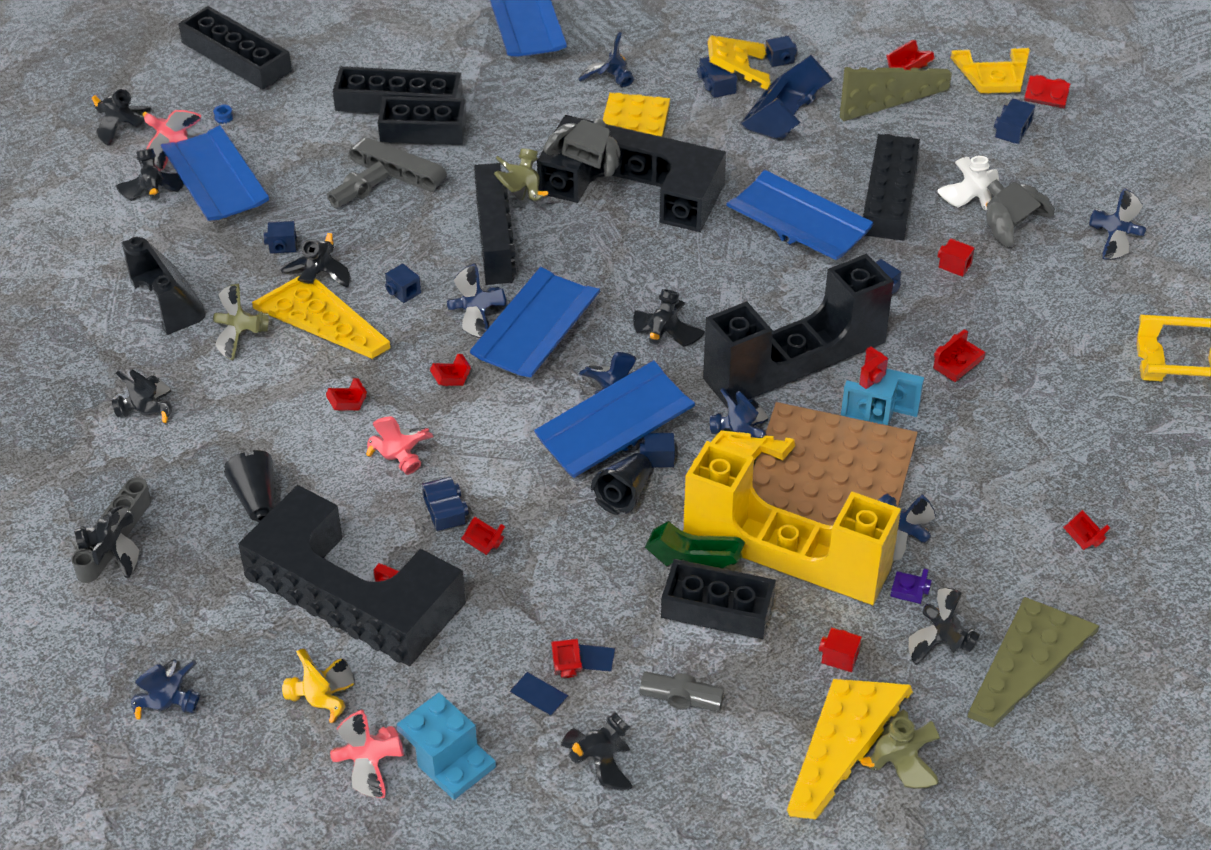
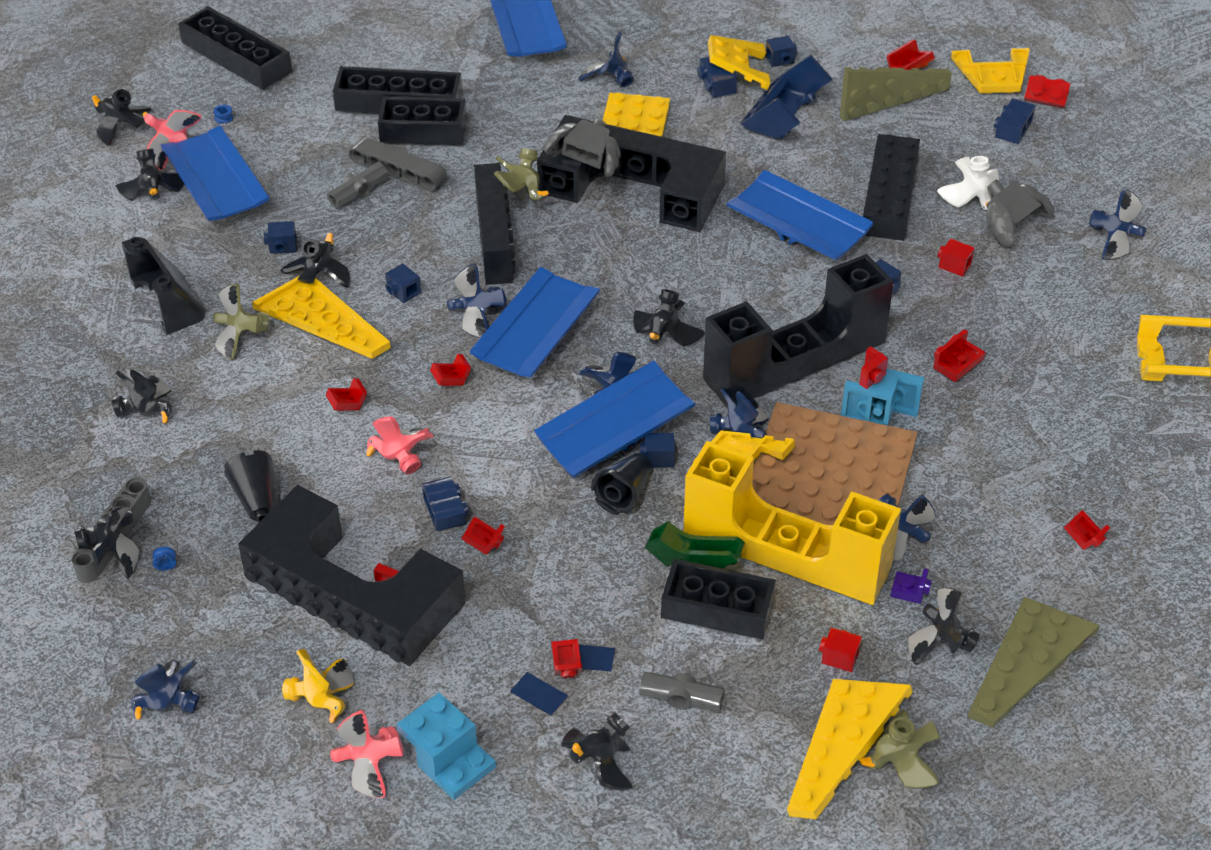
(161, 563): none -> blue bush

